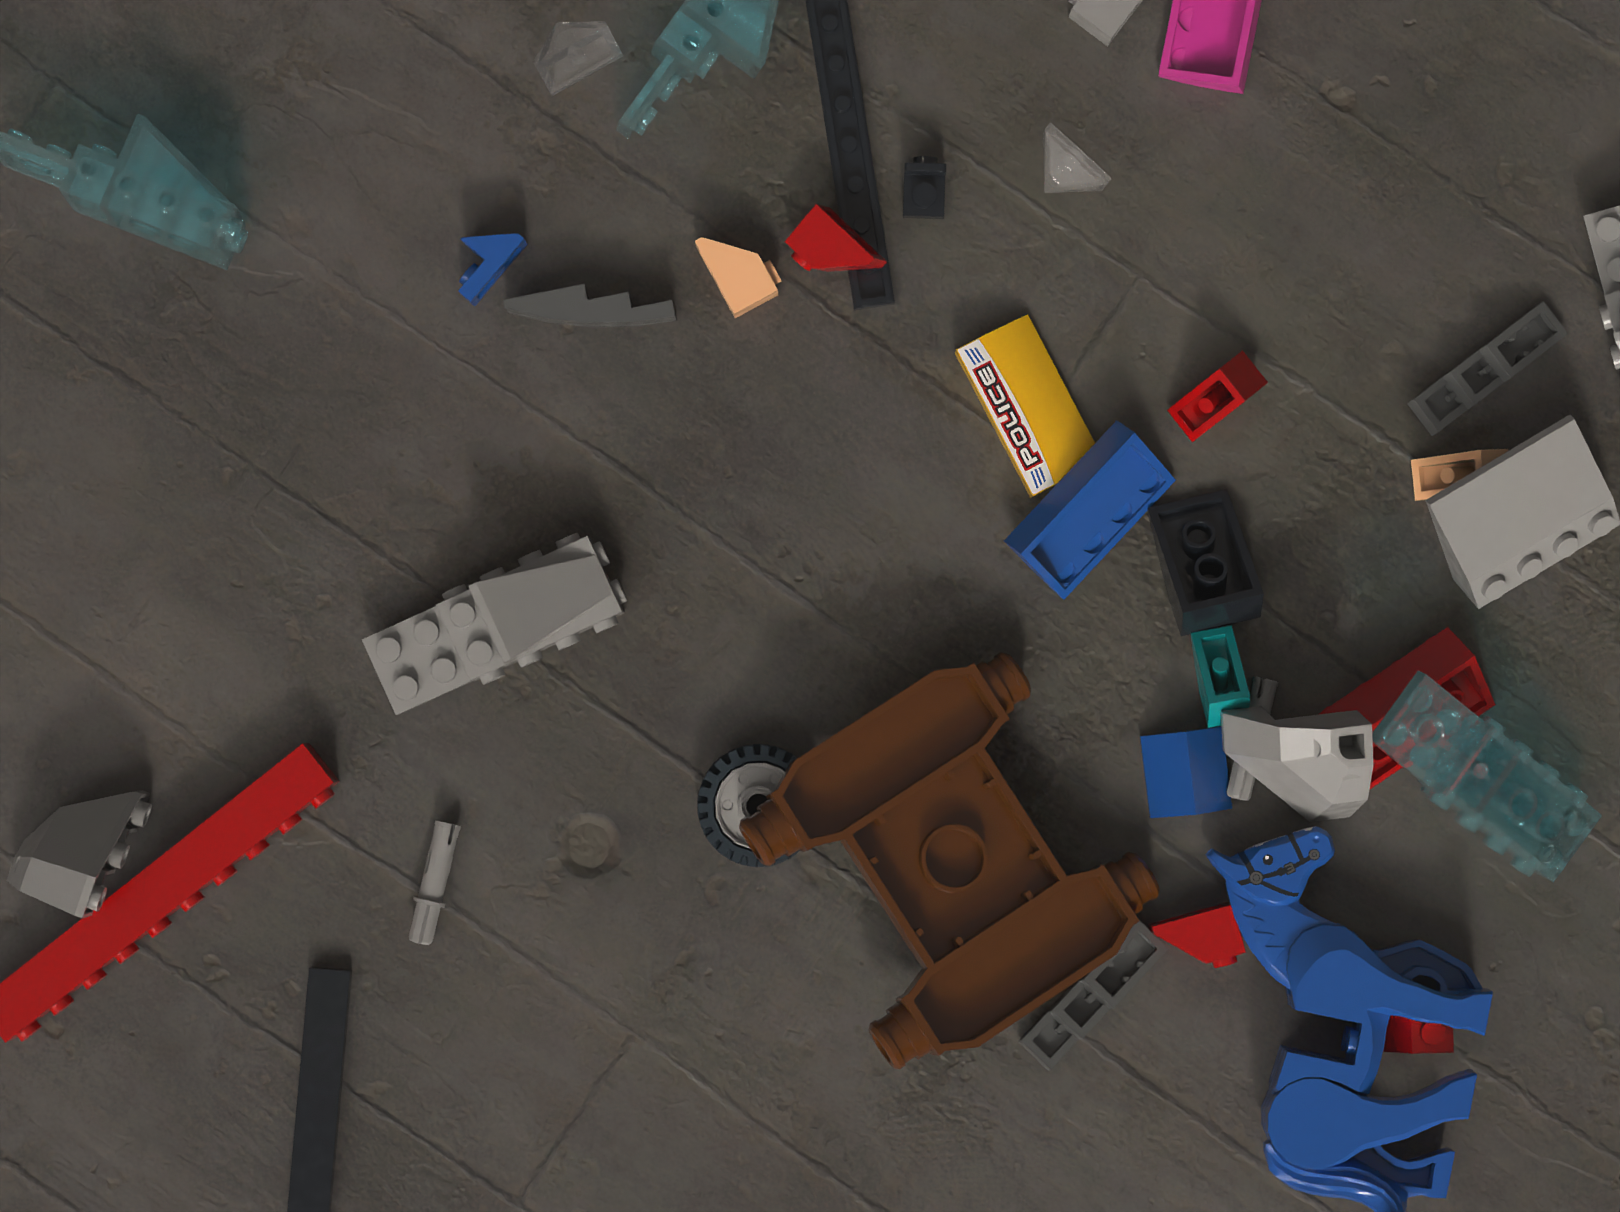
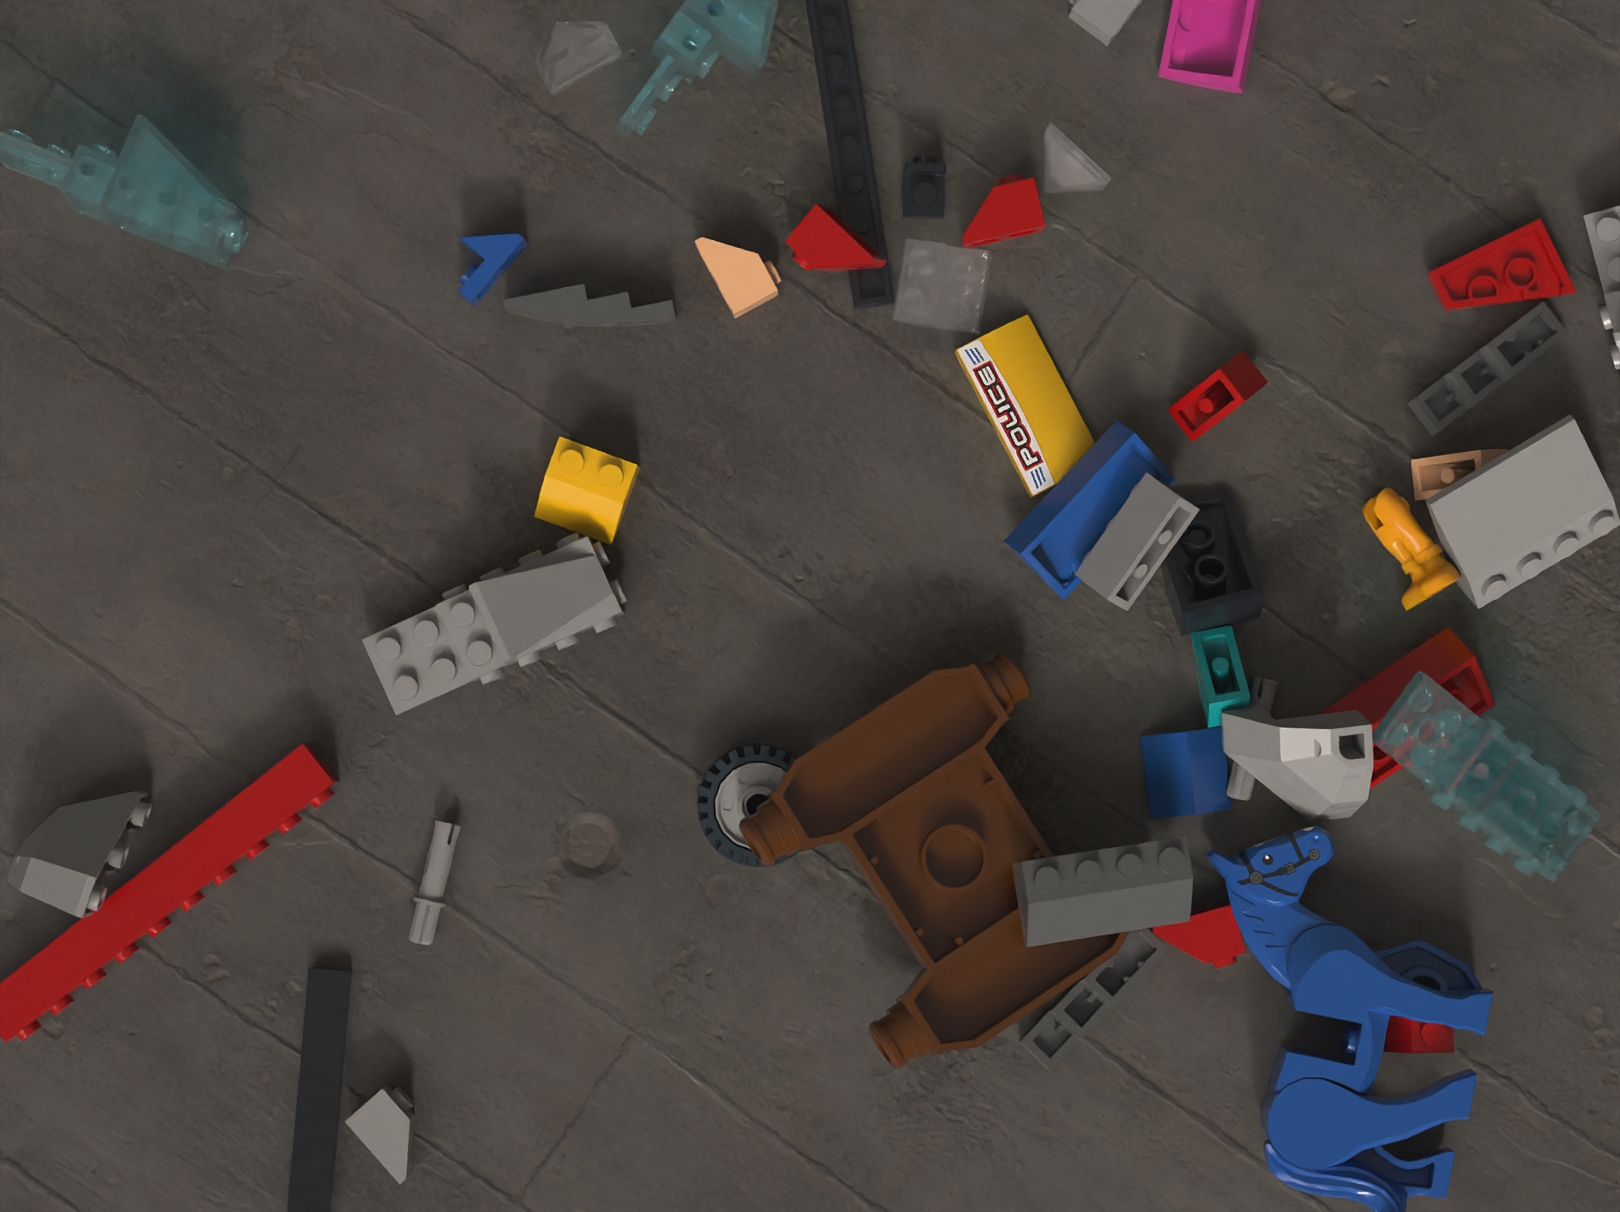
(387, 1130): none -> light grey slope
(586, 490): none -> yellow slope
(942, 286): none -> clear slope
(1007, 213): none -> red slope
(1104, 891): none -> dark grey slope
(1136, 541): none -> light grey brick
(1410, 545): none -> light orange piece
(1503, 271): none -> red wing

